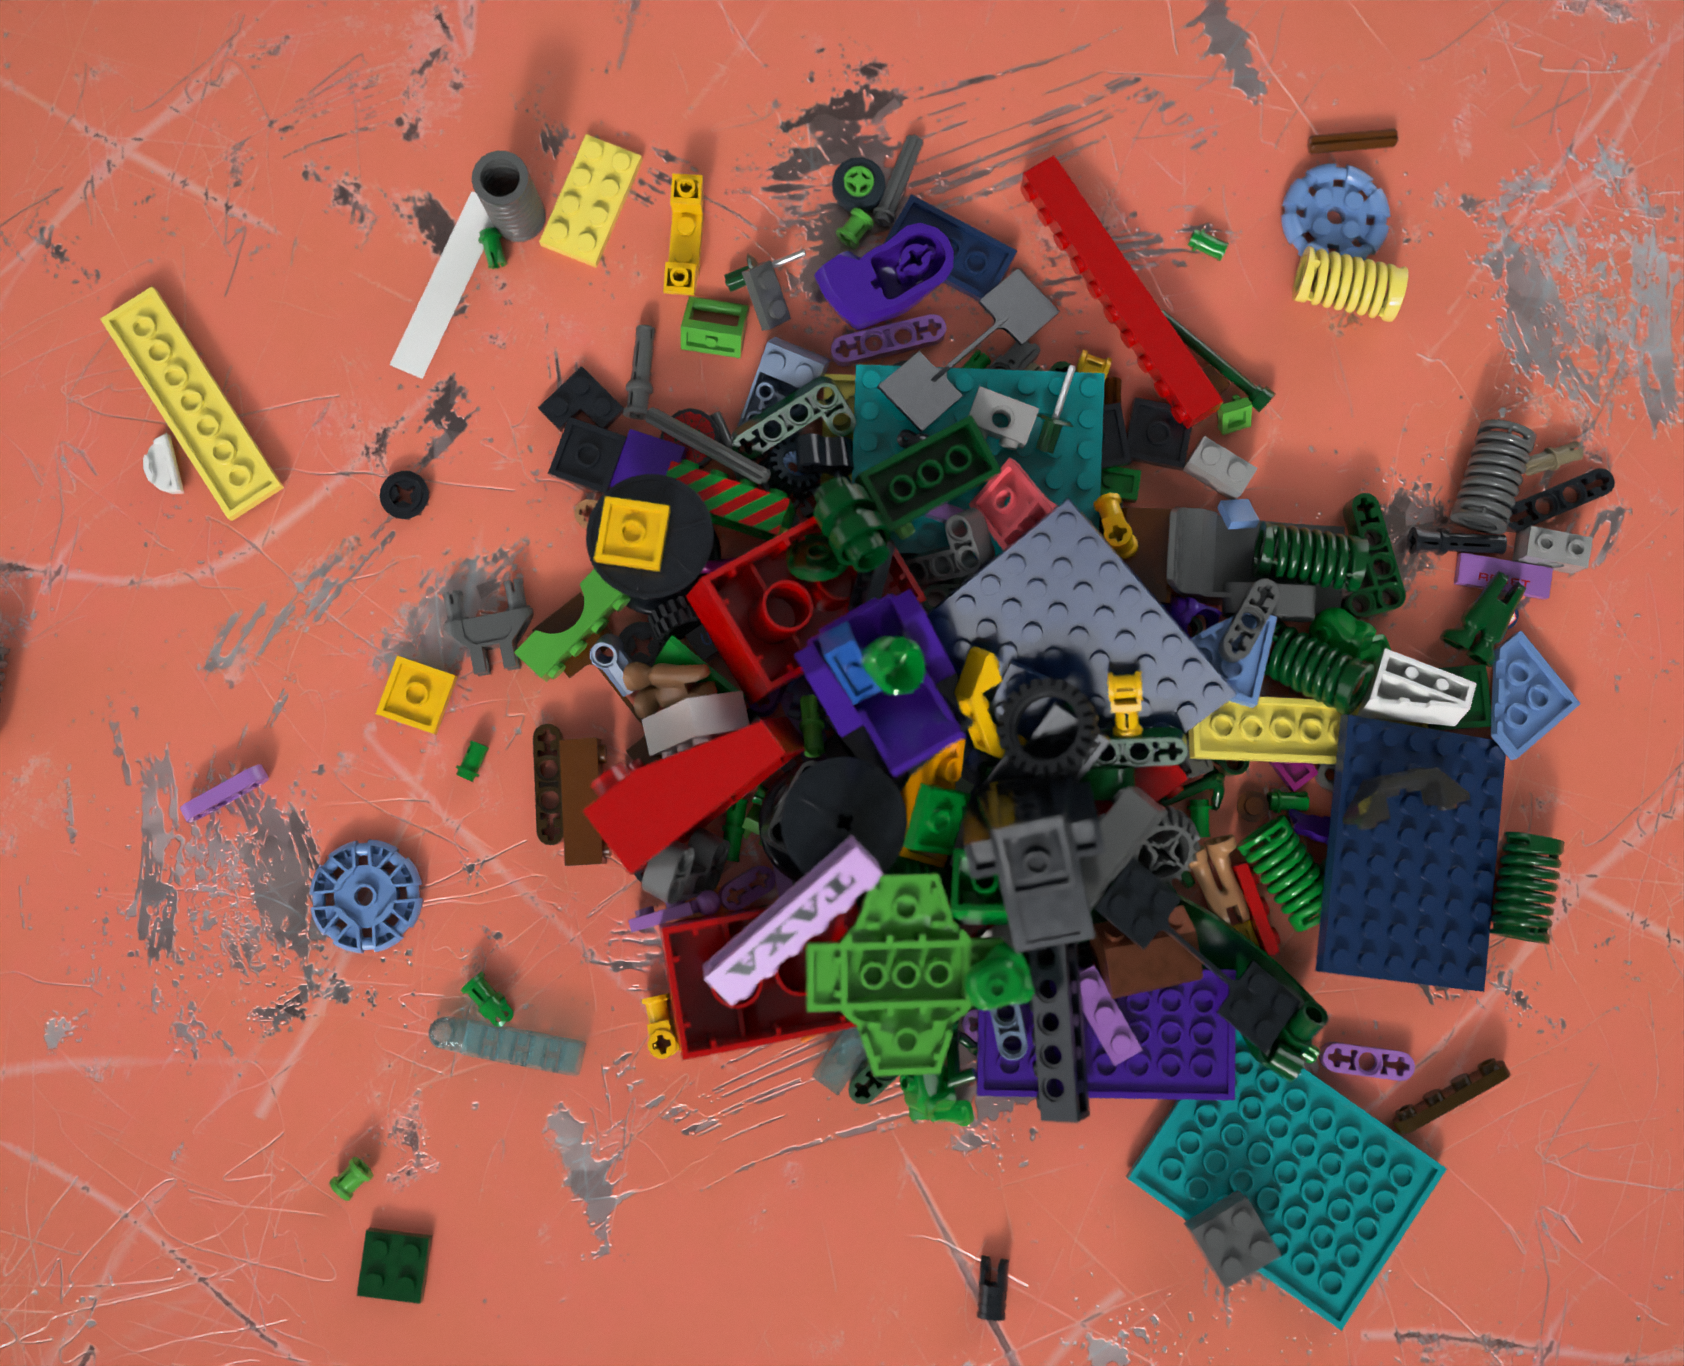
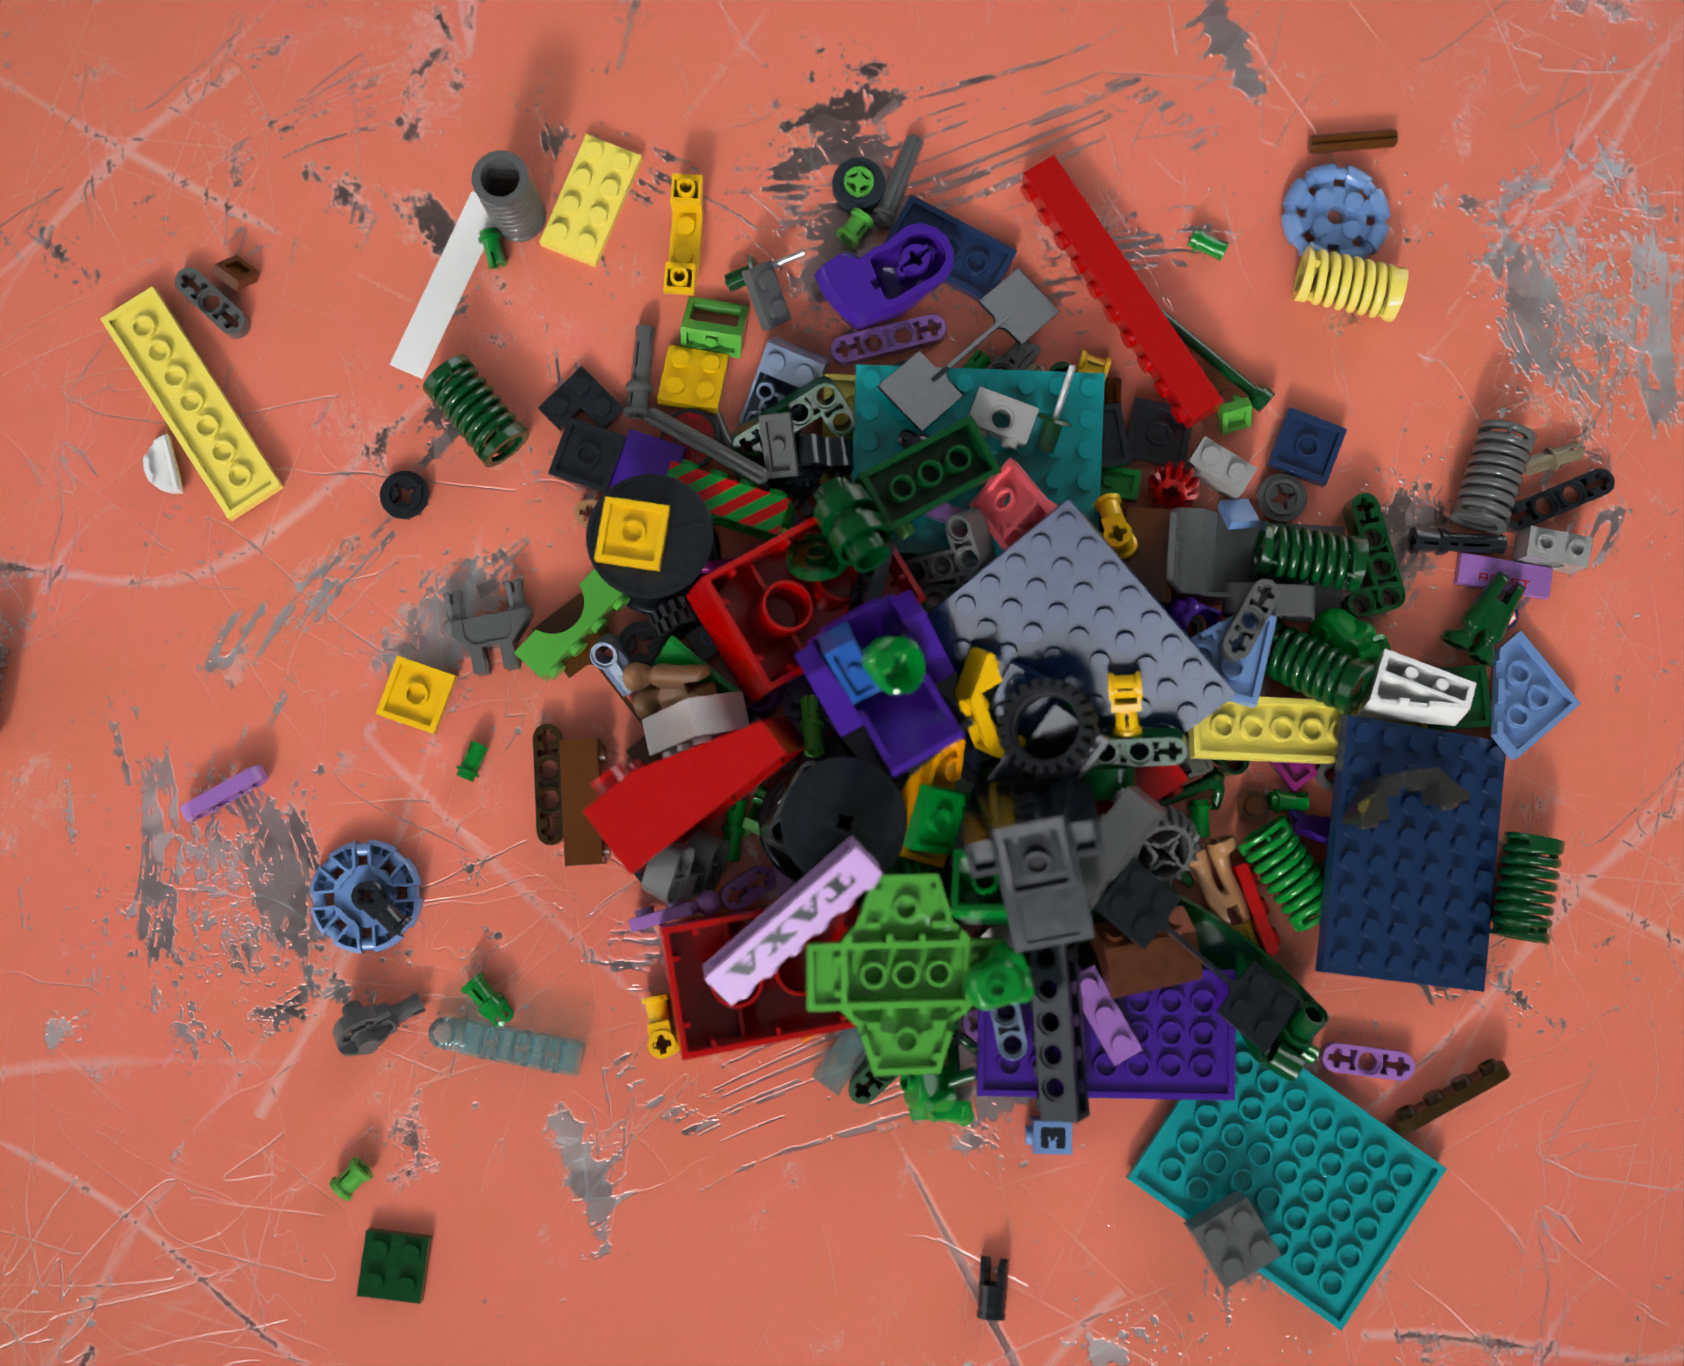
(200, 299): none -> dark grey beam
(236, 272): none -> reddish brown plate
(371, 1024): none -> dark grey pin
(381, 909): none -> black connector
(475, 410): none -> dark green piece
(693, 379): none -> yellow plate
(779, 444): none -> dark grey plate
(1048, 1136): none -> medium blue brick
(1183, 479): none -> red gear
(1287, 486): none -> dark grey gear
(1306, 447): none -> dark blue plate

